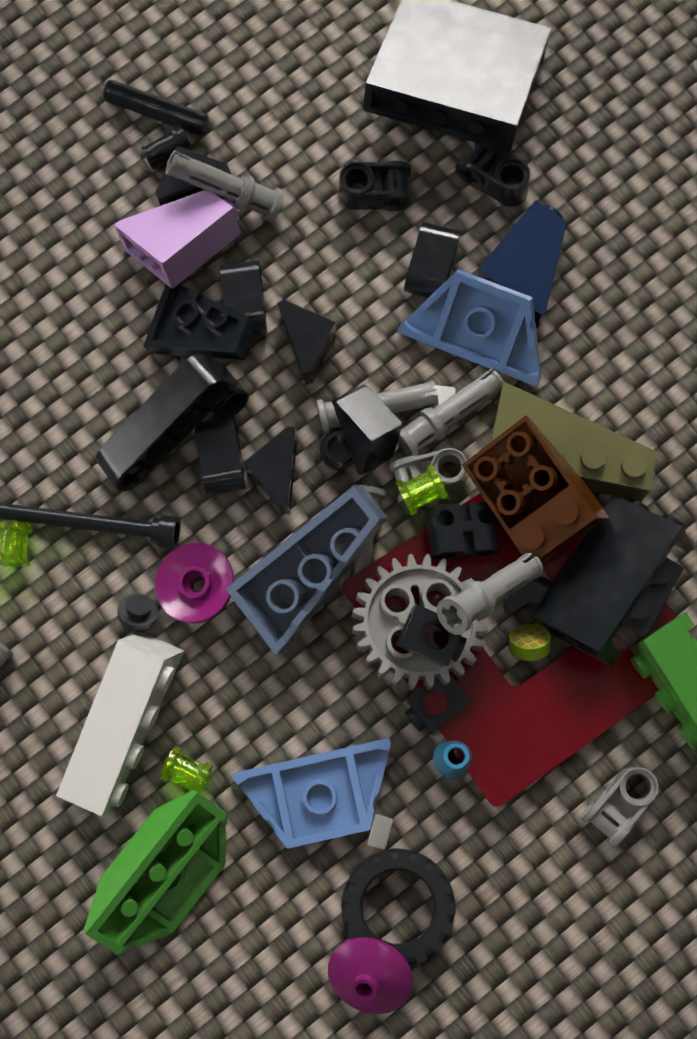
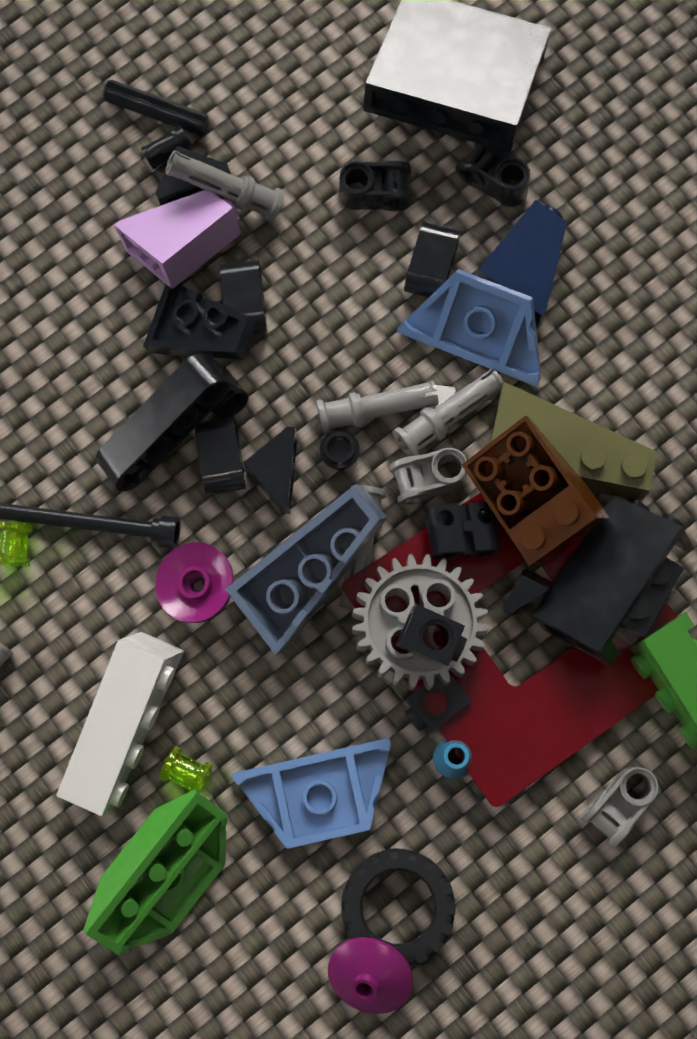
(137, 613): black plate -> none
(309, 337): black slope -> none
(368, 428): black slope -> none
(380, 831): white sticker -> none
(422, 489): clear neon green bush -> none
(479, 598): light grey pin -> none
(529, 642): lime tile -> none

